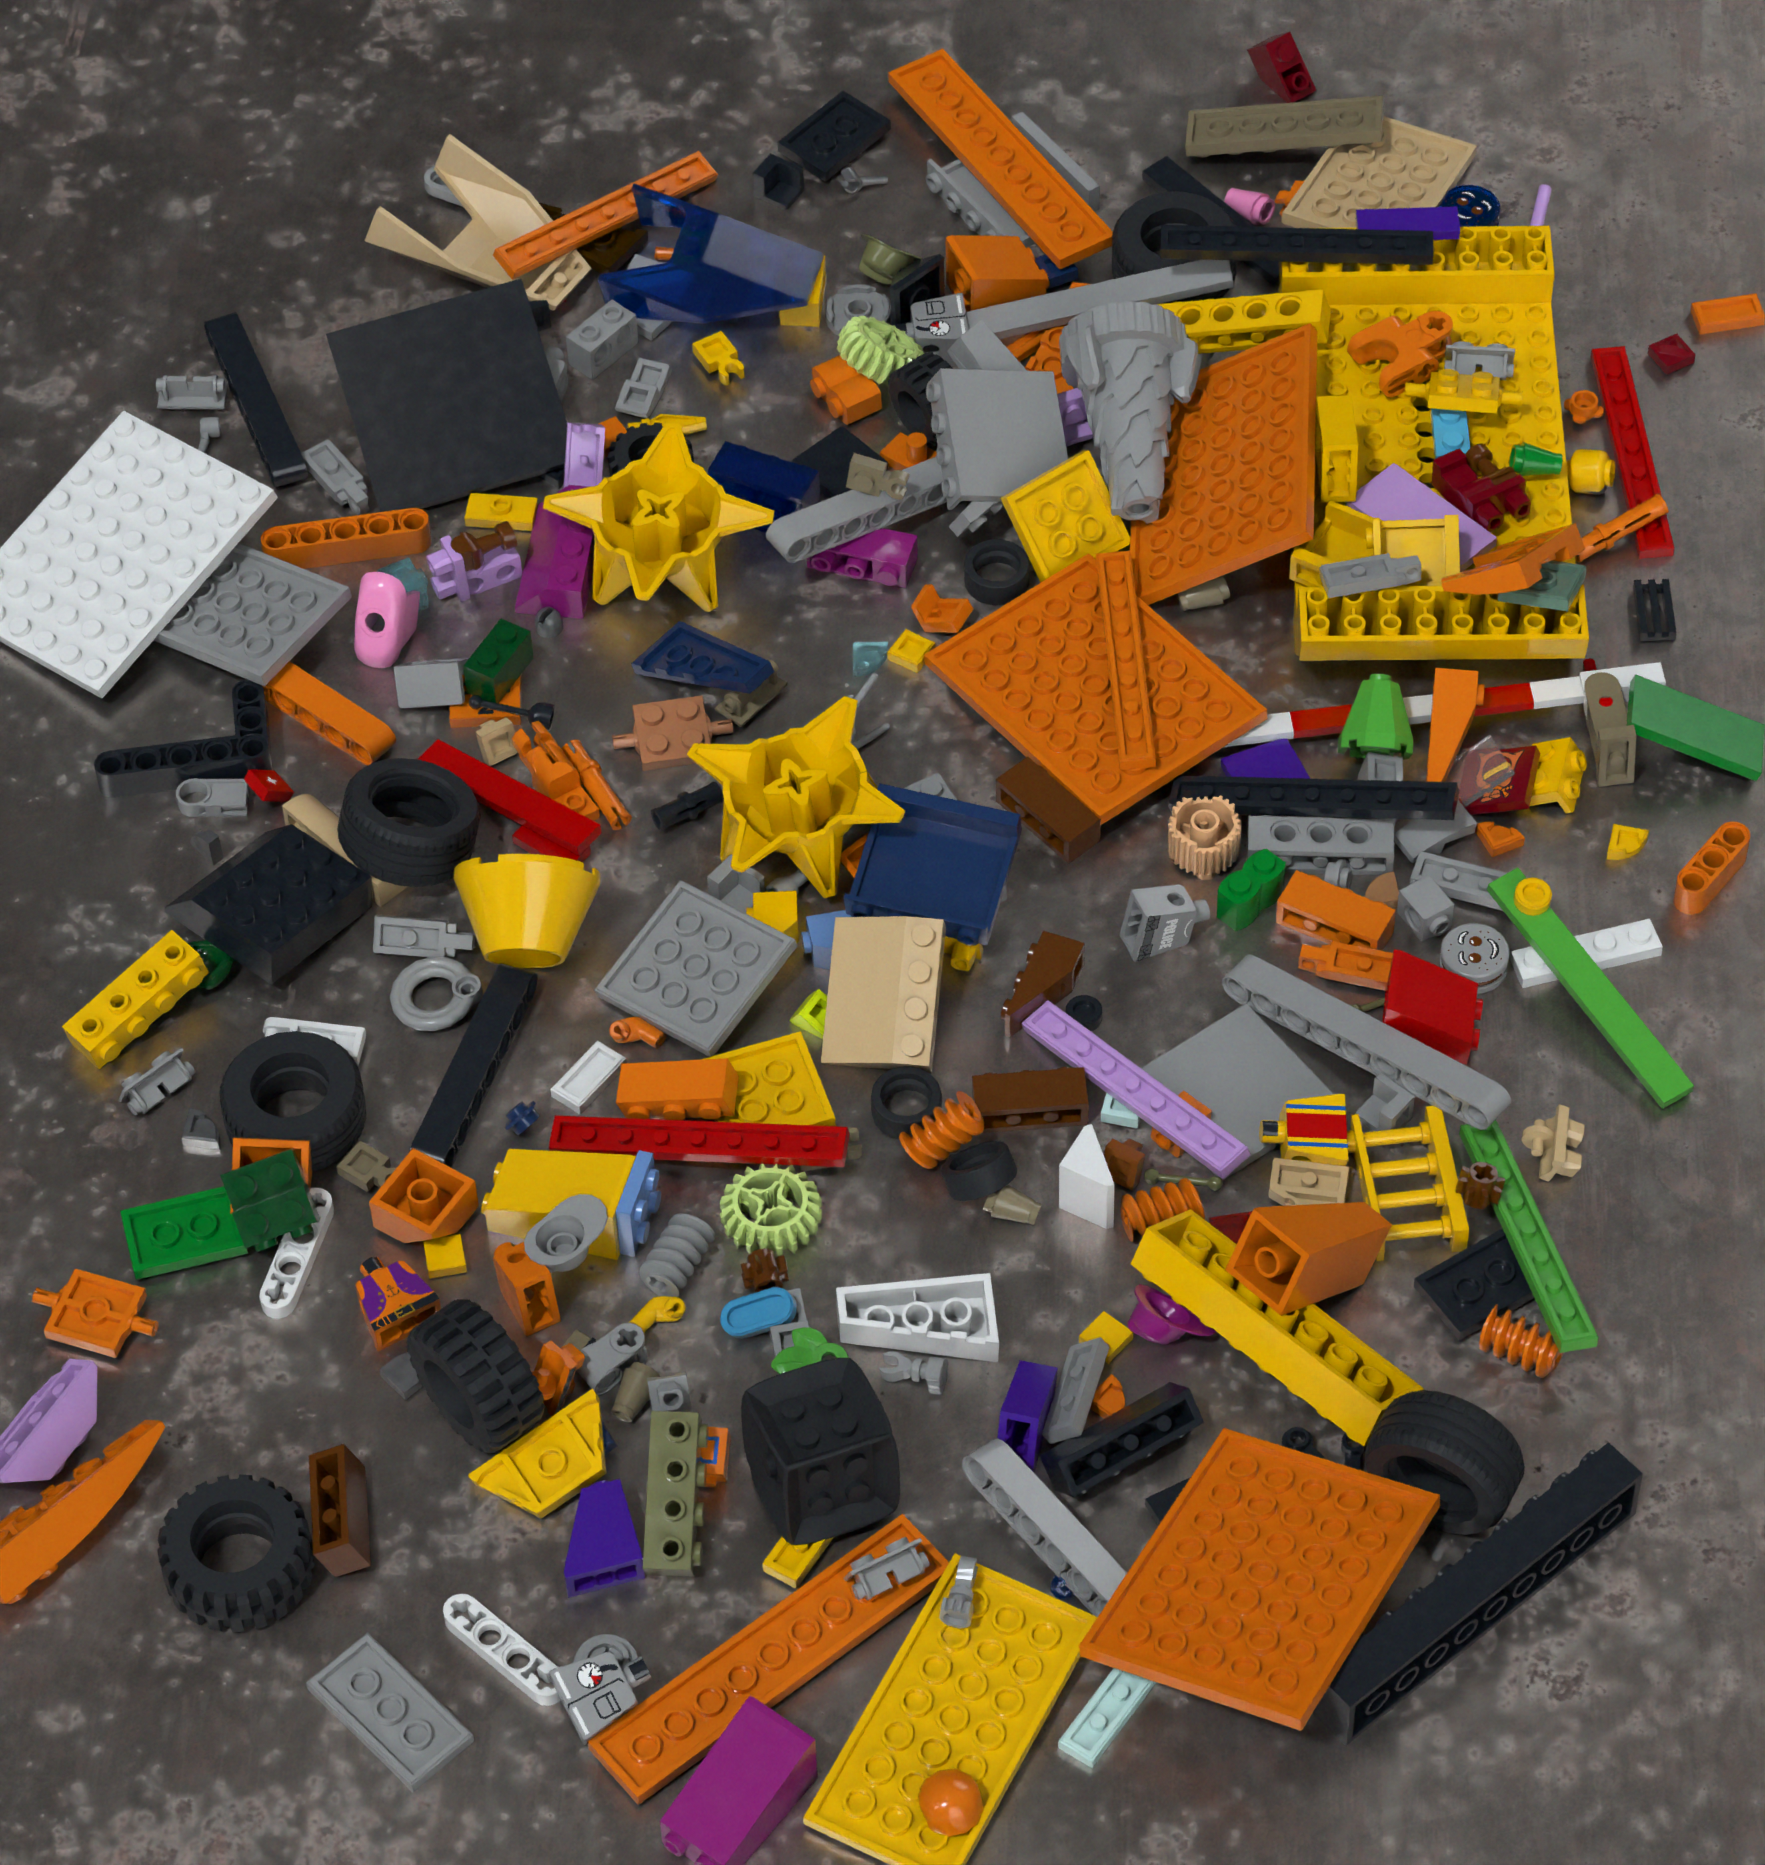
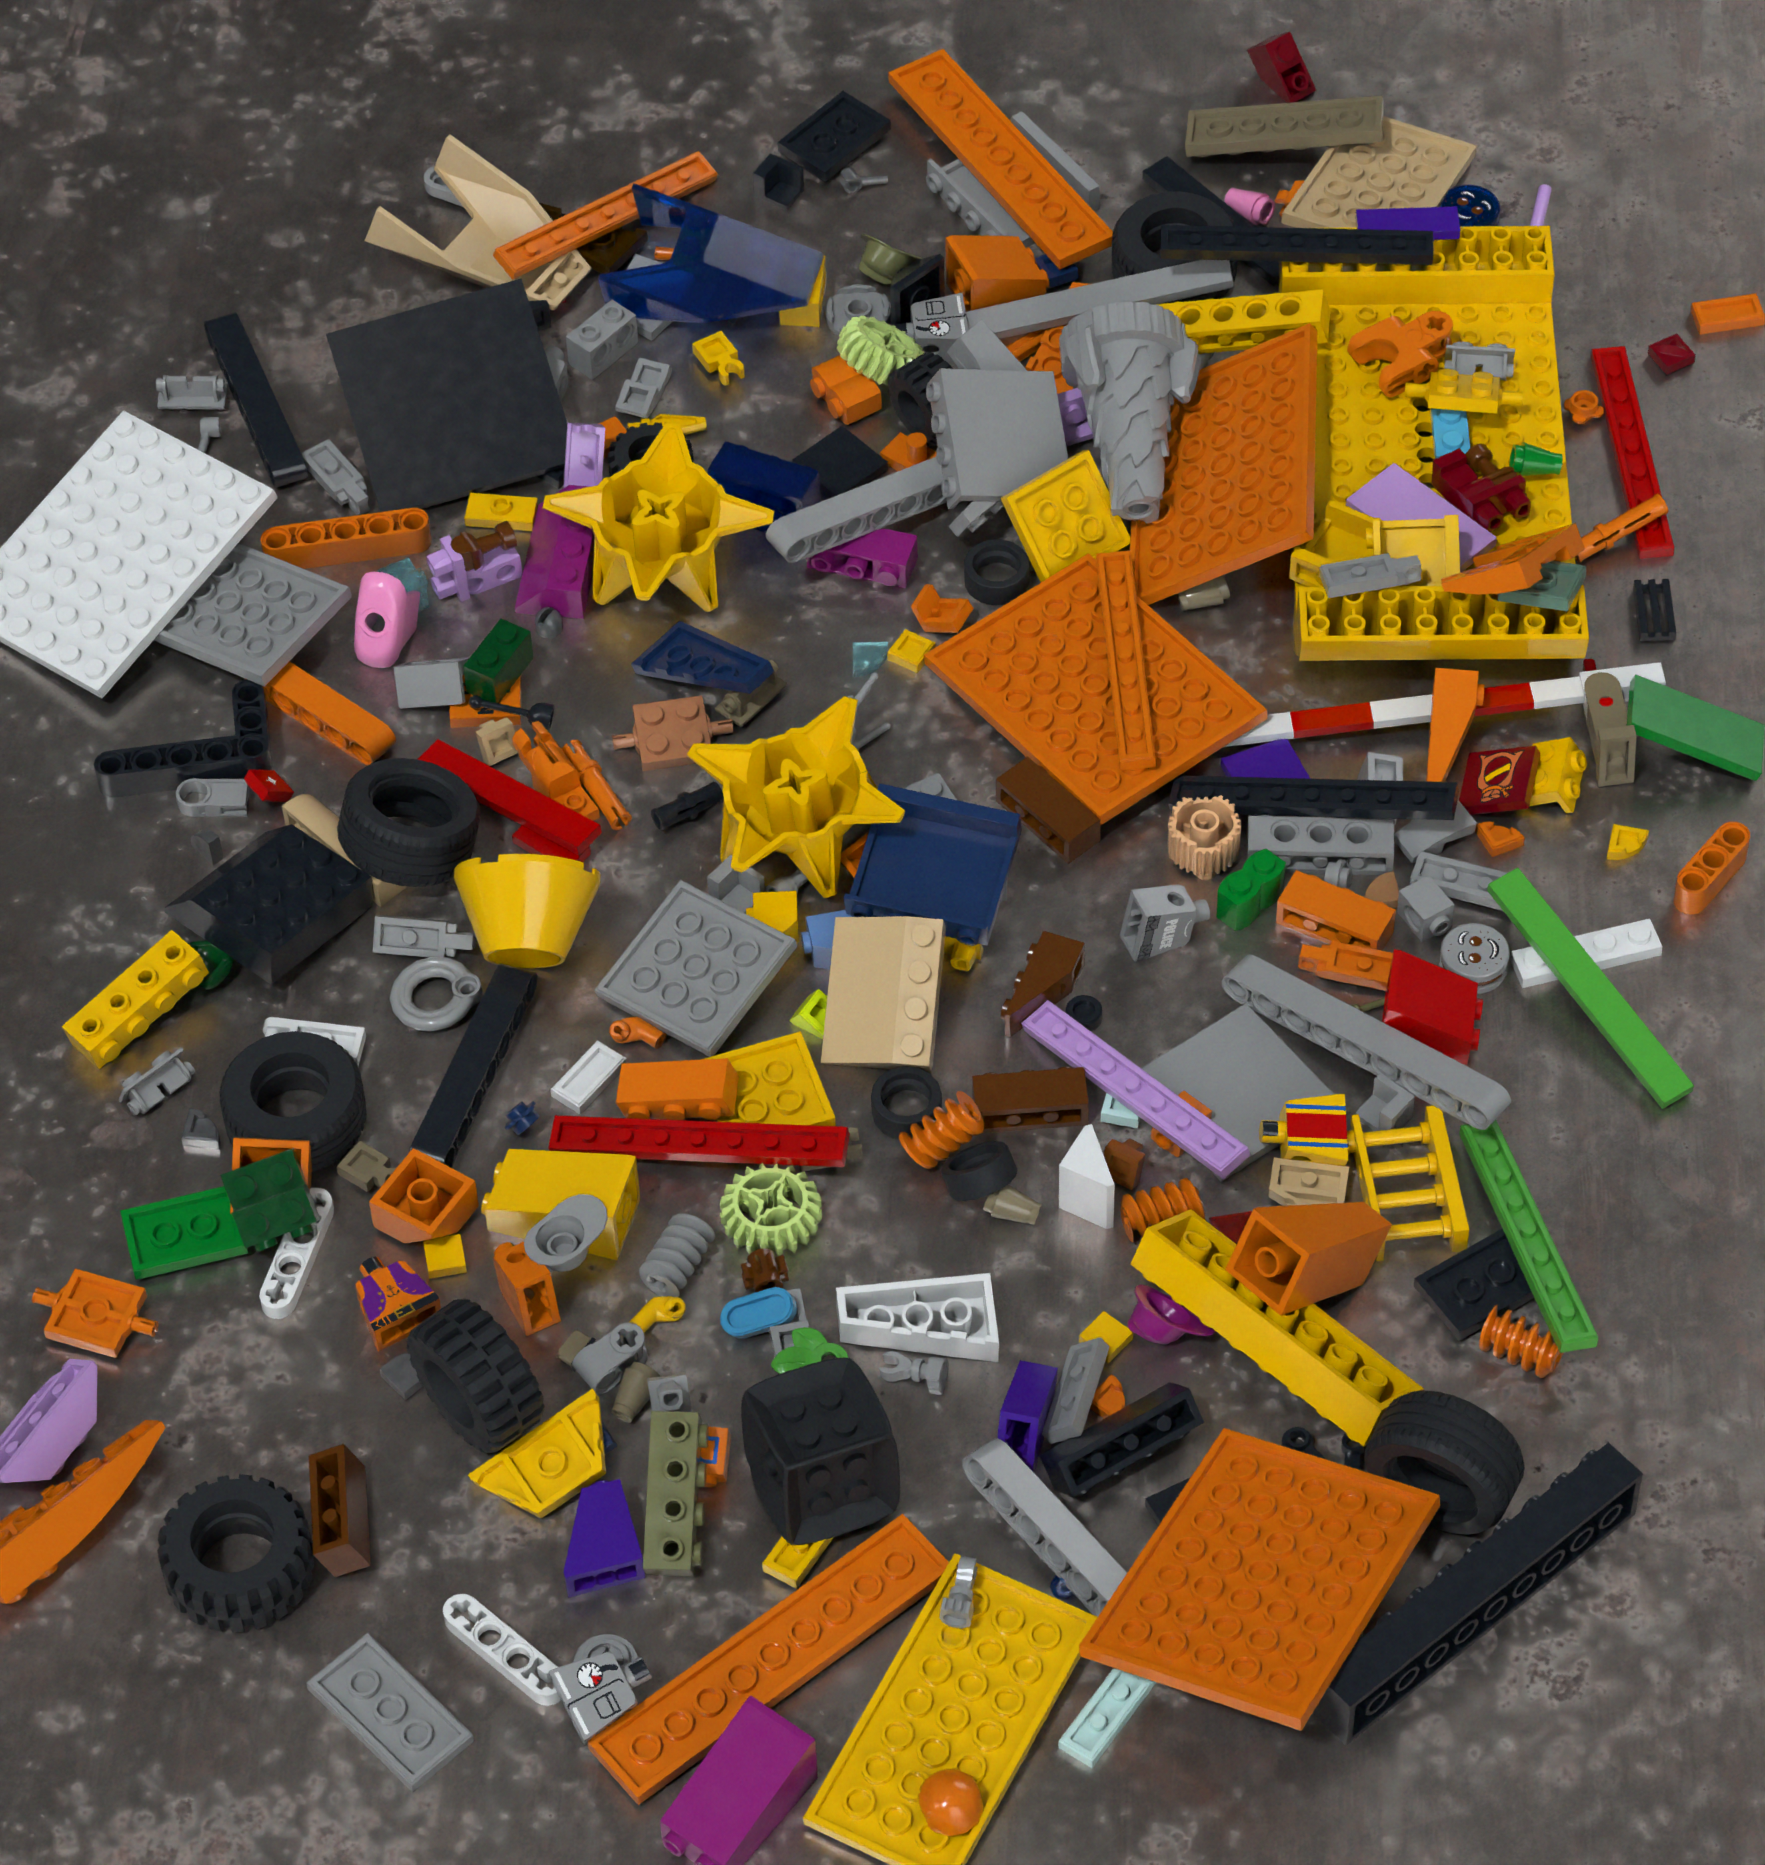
(556, 1372): orange hips -> none
(636, 1204): medium blue plate -> none
(872, 477): dark tan plate -> none
(872, 1574): light grey hinge -> none
(1152, 1176): olive hinge -> none
(1336, 448): yellow window -> none
(1377, 721): bright green cone -> none
(1479, 770): clear piece -> none
(1480, 1185): reddish brown gear -> none
(1532, 896): yellow tile -> none
(1549, 1142): tan hips -> none
(1590, 471): yellow head -> none

